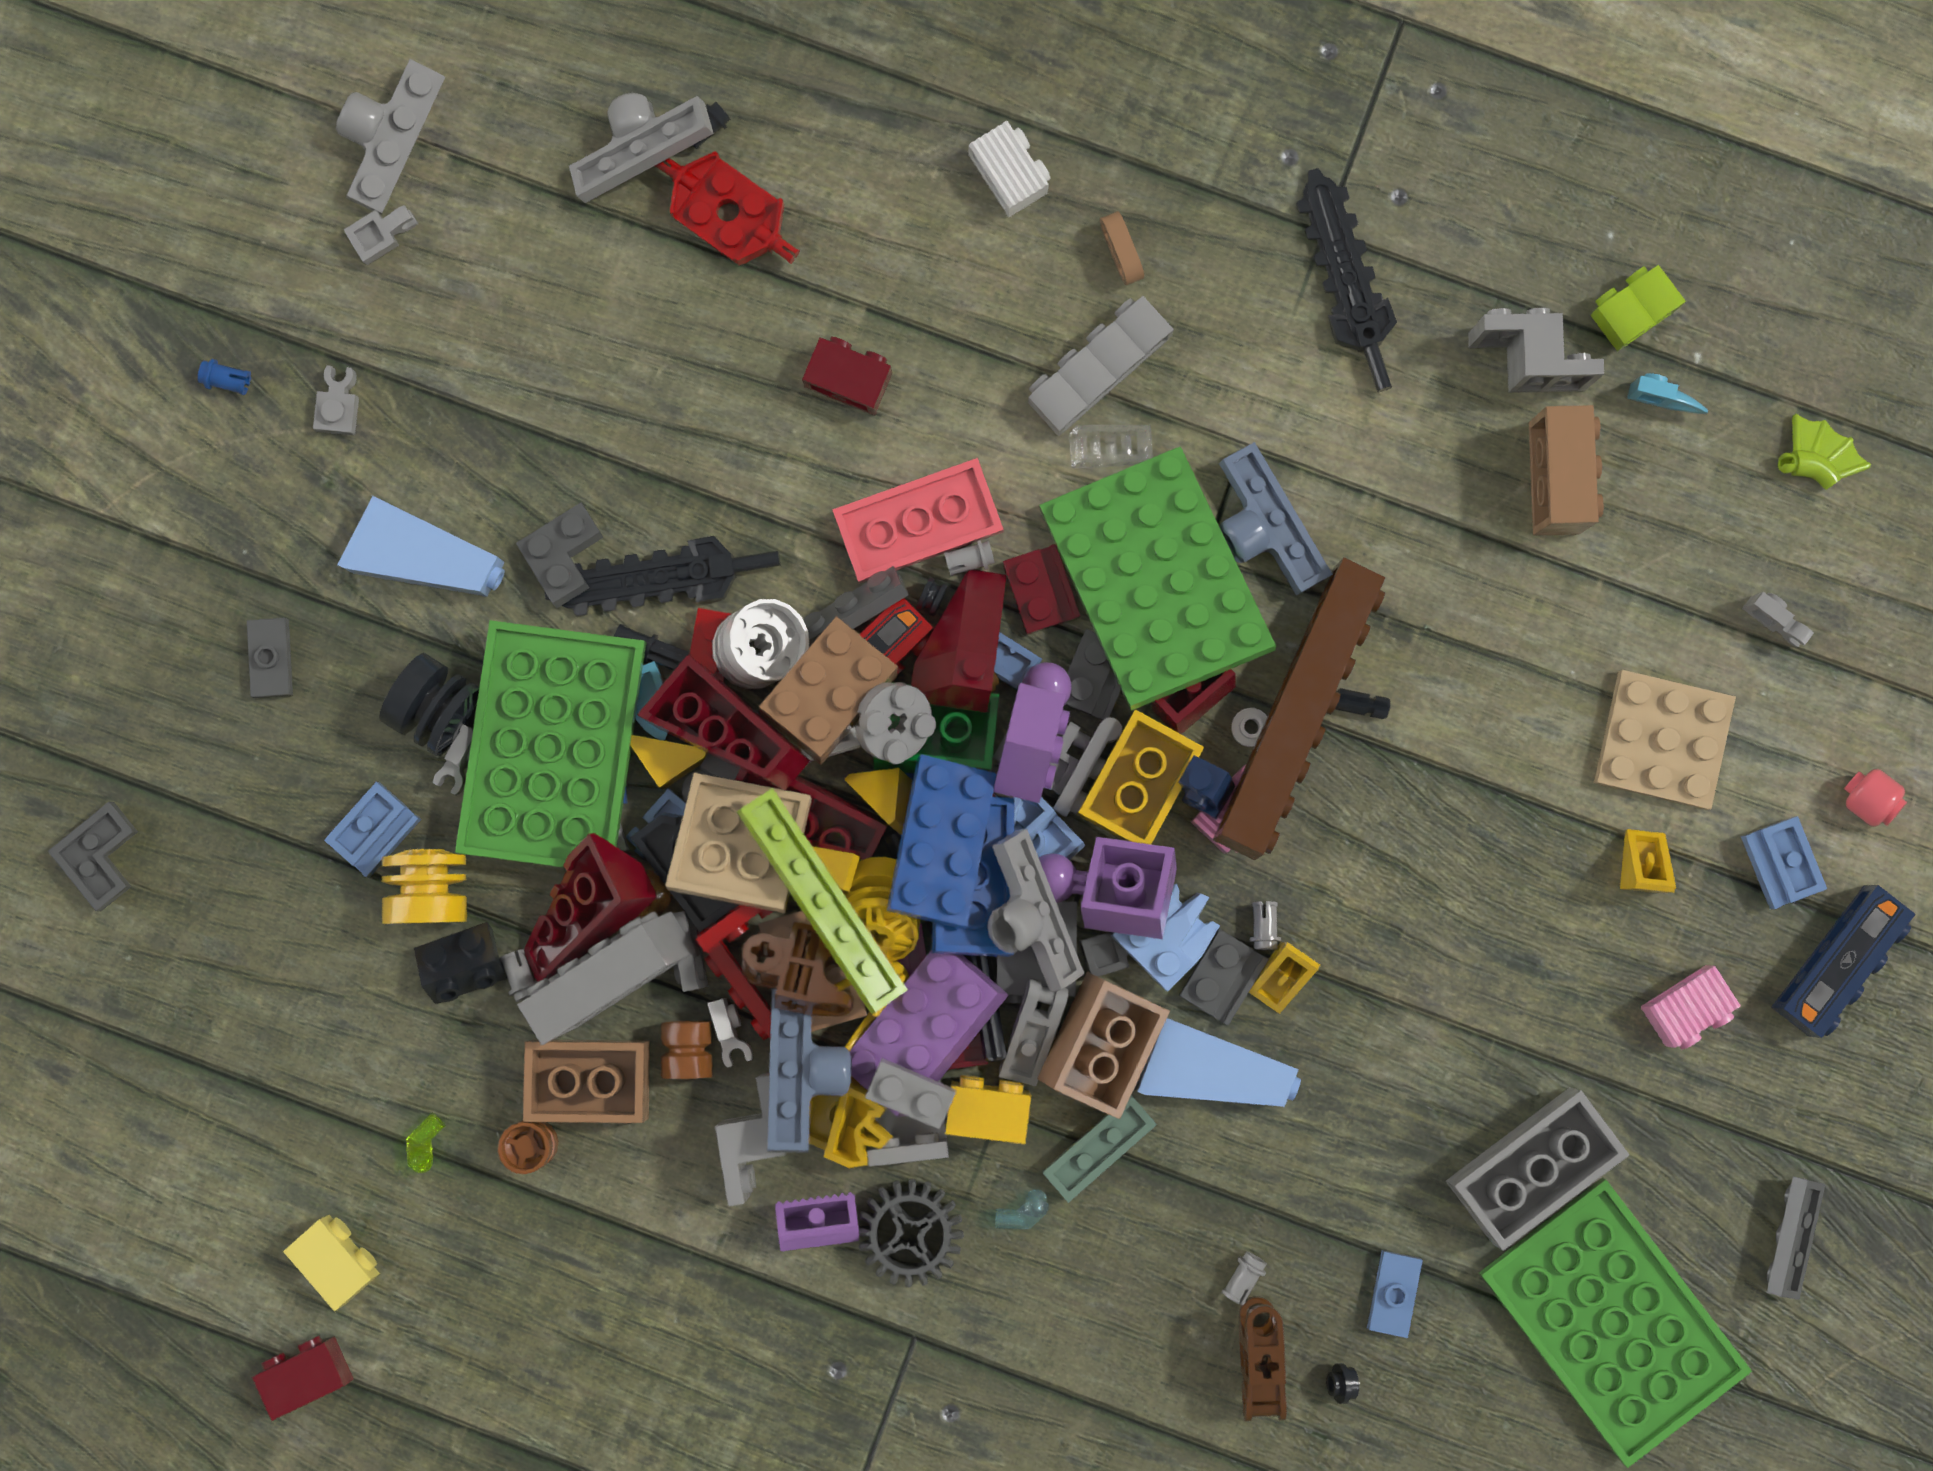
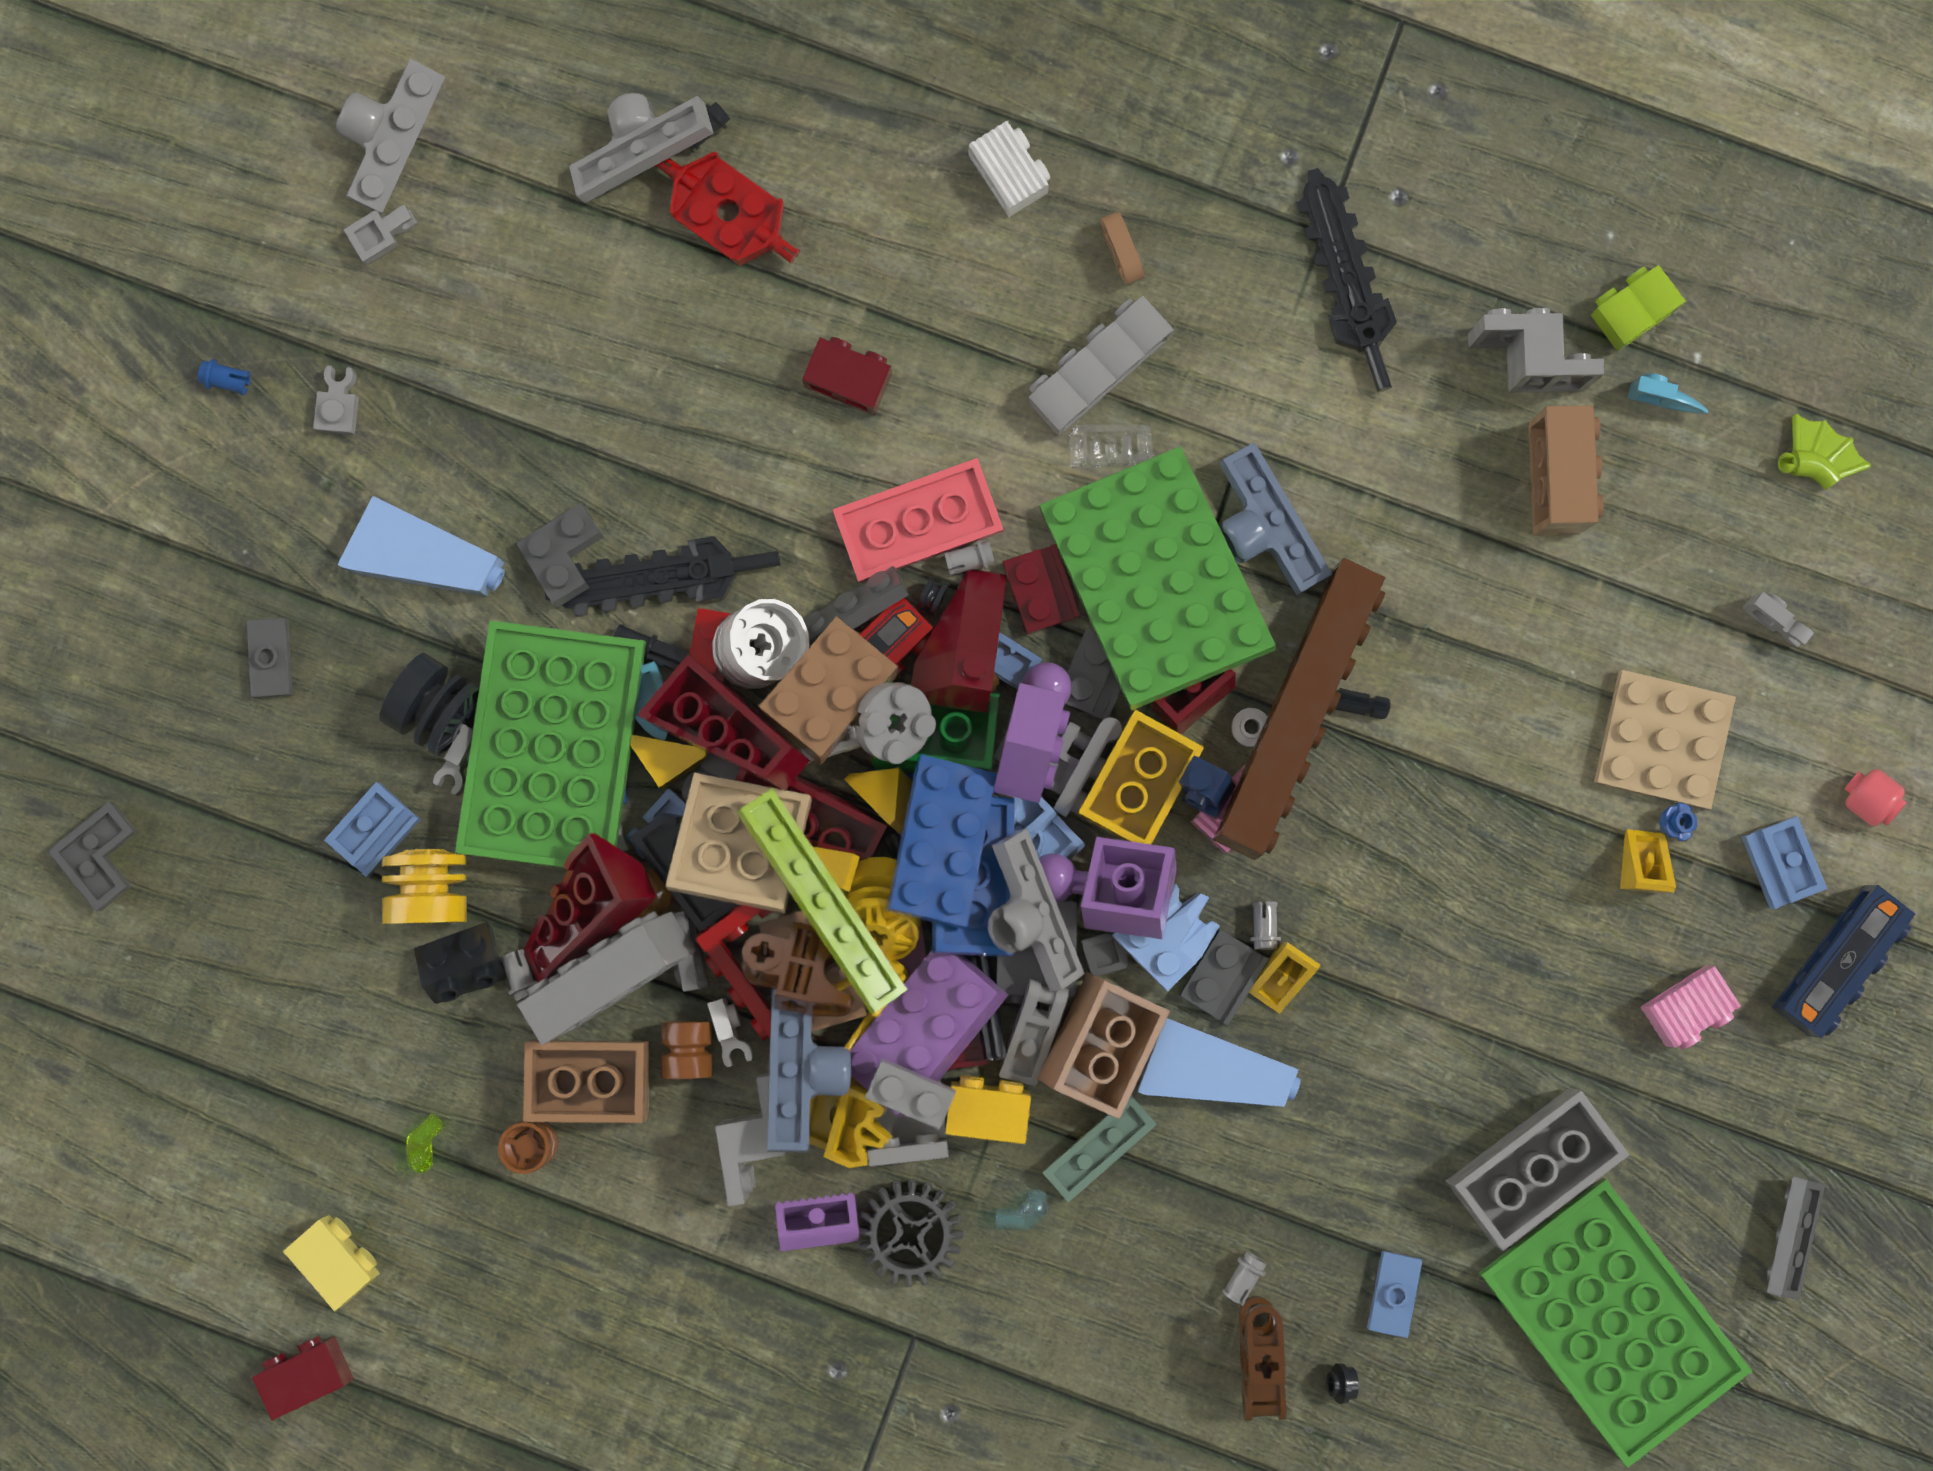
(1670, 823): none -> blue plate

